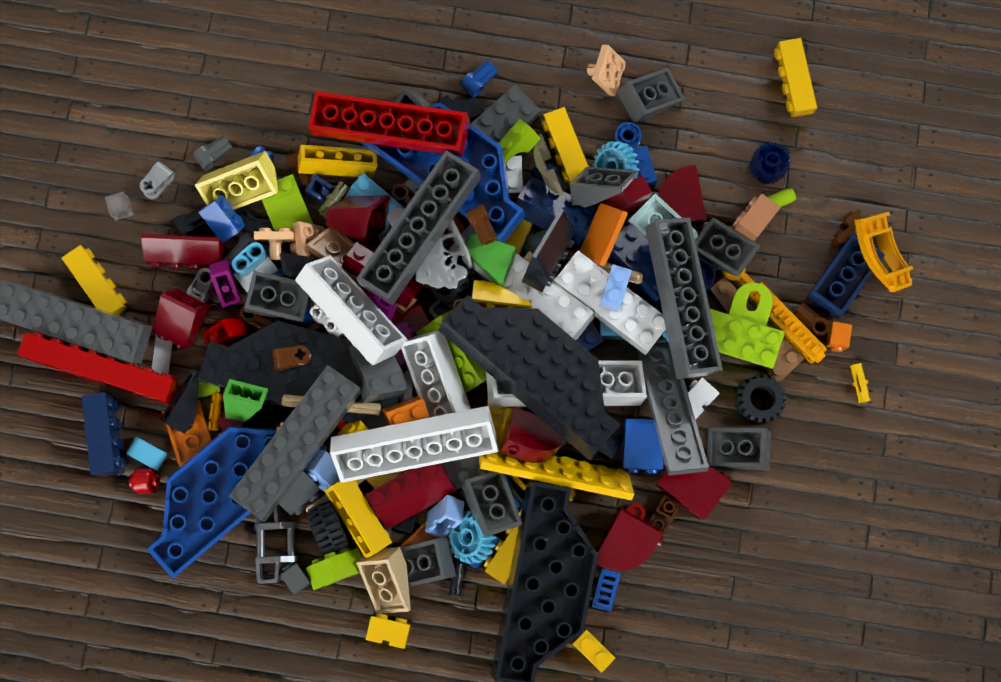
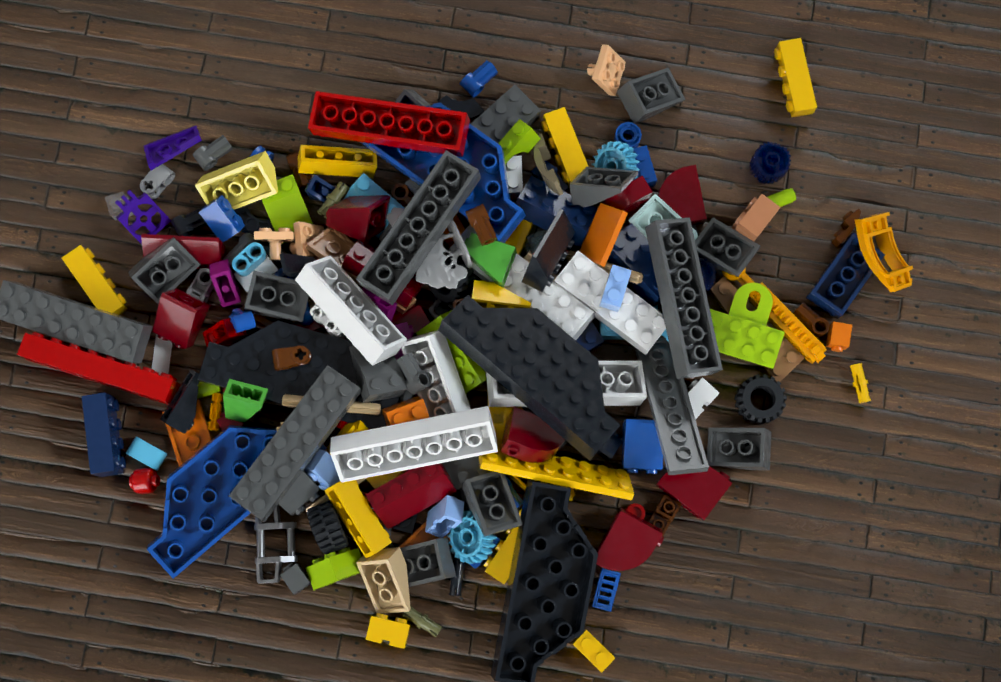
(131, 206): none -> dark purple piece
(163, 269): none -> dark grey slope
(170, 146): none -> dark purple wing
(242, 320): none -> blue piece
(415, 377): none -> dark grey piece
(422, 621): none -> olive pin

